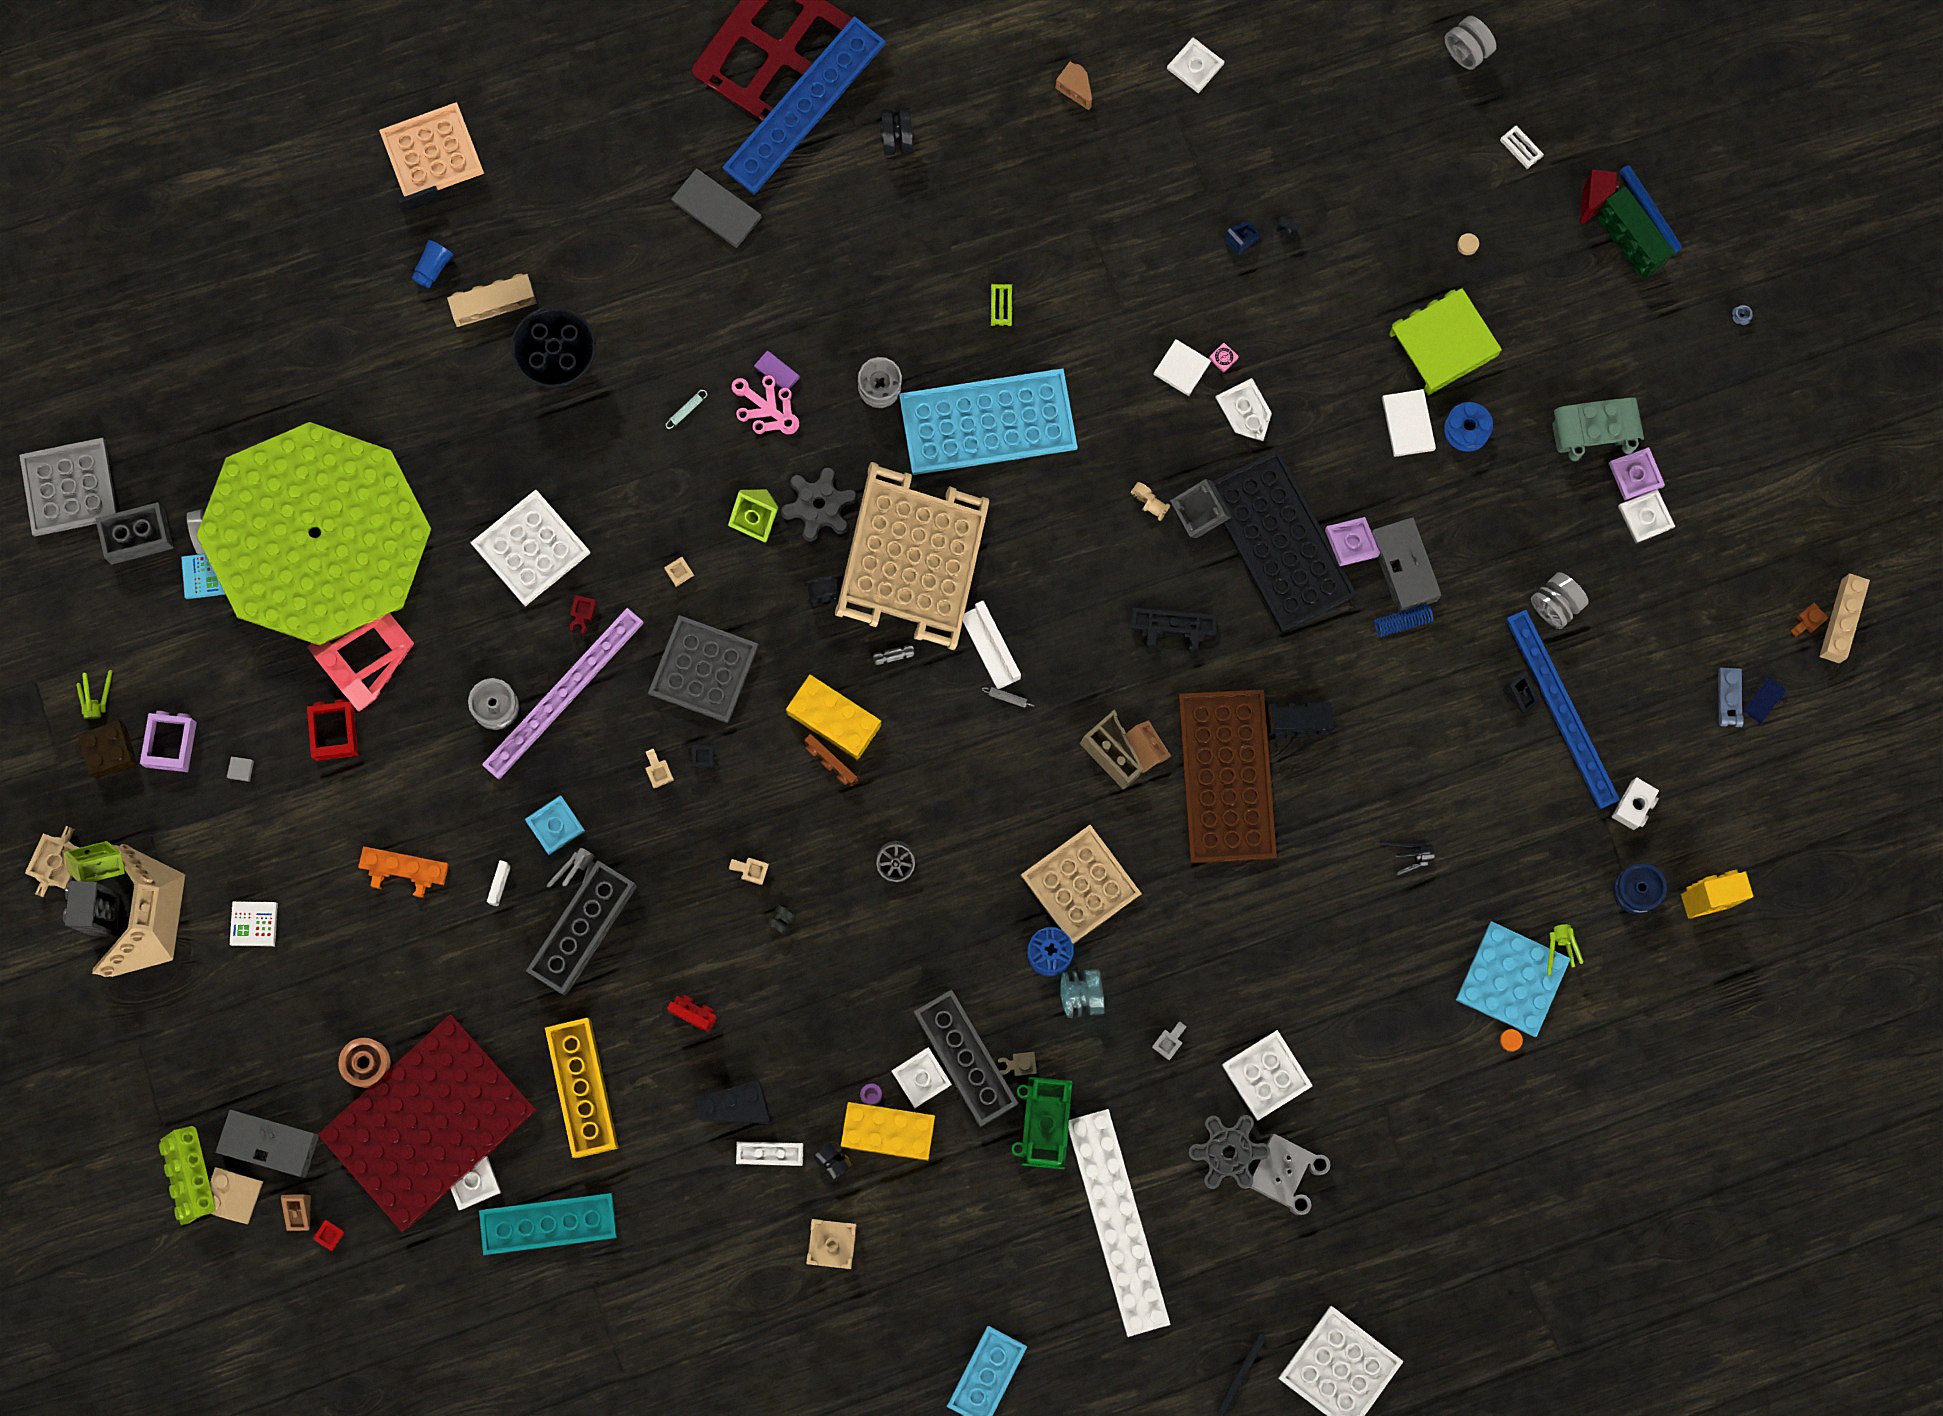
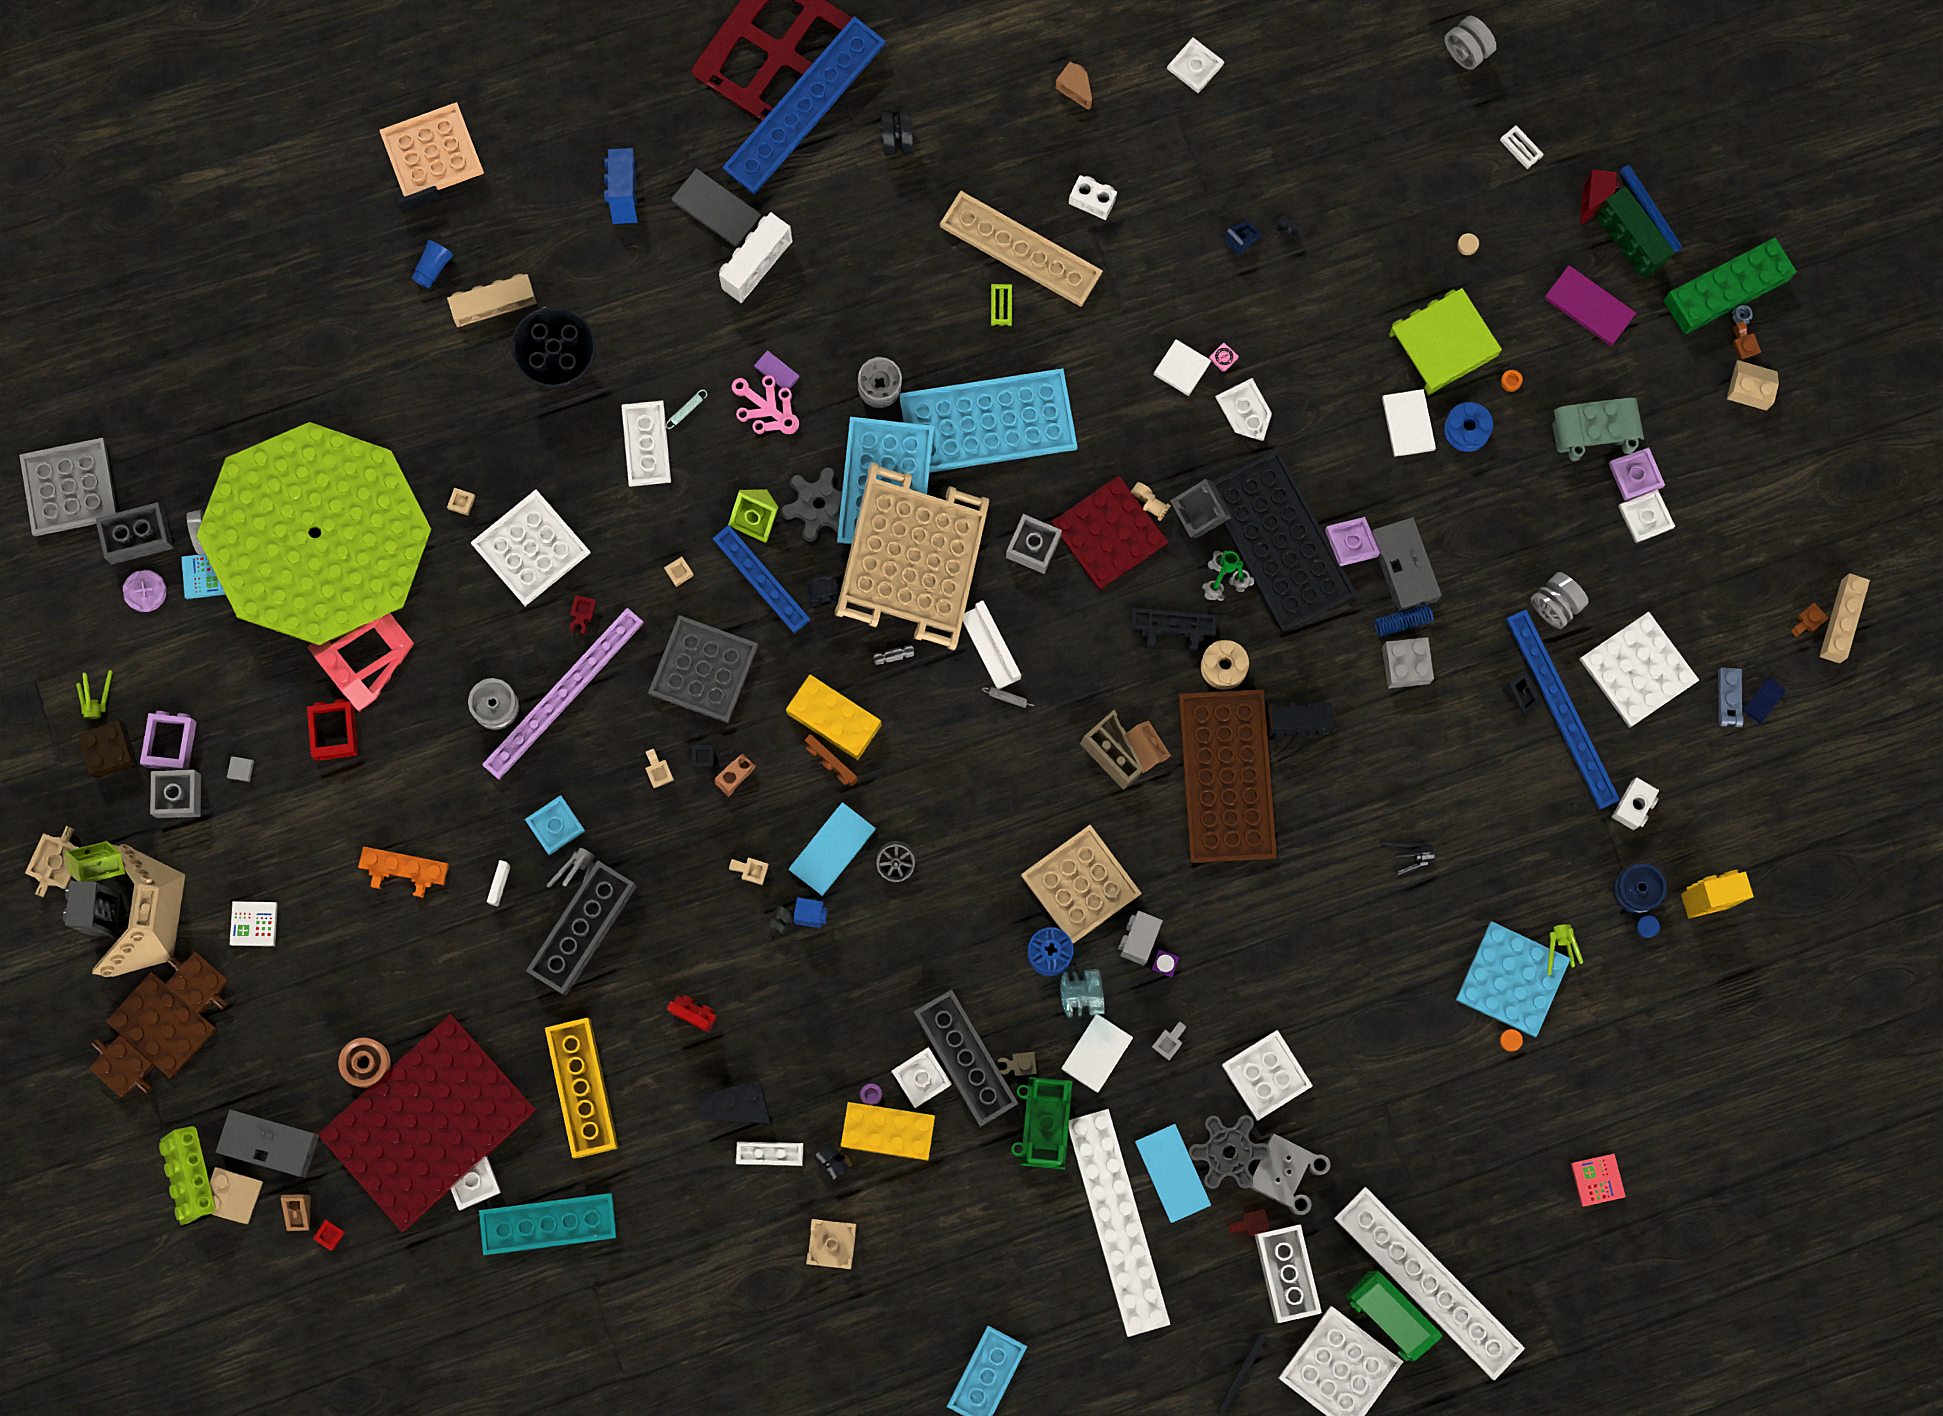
(144, 590): none -> lavender tile
(160, 1025): none -> reddish brown piece
(175, 794): none -> light grey brick
(461, 501): none -> tan plate
(621, 185): none -> blue wedge
(646, 443): none -> white tile
(734, 774): none -> nougat leg
(755, 257): none -> white brick
(761, 579): none -> blue plate
(810, 913): none -> blue brick
(832, 849): none -> medium azure tile
(890, 445): none -> medium azure plate
(1021, 248): none -> tan plate
(1033, 543): none -> light grey brick
(1090, 202): none -> white brick
(1097, 1053): none -> white tile
(1109, 533): none -> dark red plate
(1141, 937): none -> light grey brick
(1165, 963): none -> tile
(1172, 1173): none -> medium azure tile
(1224, 678): none -> tan wheel
(1226, 563): none -> plant
(1253, 1223): none -> clear red plate
(1288, 1274): none -> white brick
(1394, 1315): none -> green windscreen
(1407, 662): none -> light grey brick
(1429, 1283): none -> white plate
(1511, 380): none -> orange tile
(1590, 305): none -> magenta tile
(1598, 1180): none -> coral tile
(1639, 669): none -> white plate
(1648, 926): none -> blue tile
(1729, 286): none -> green brick
(1745, 345): none -> dark orange plate
(1753, 385): none -> tan slope

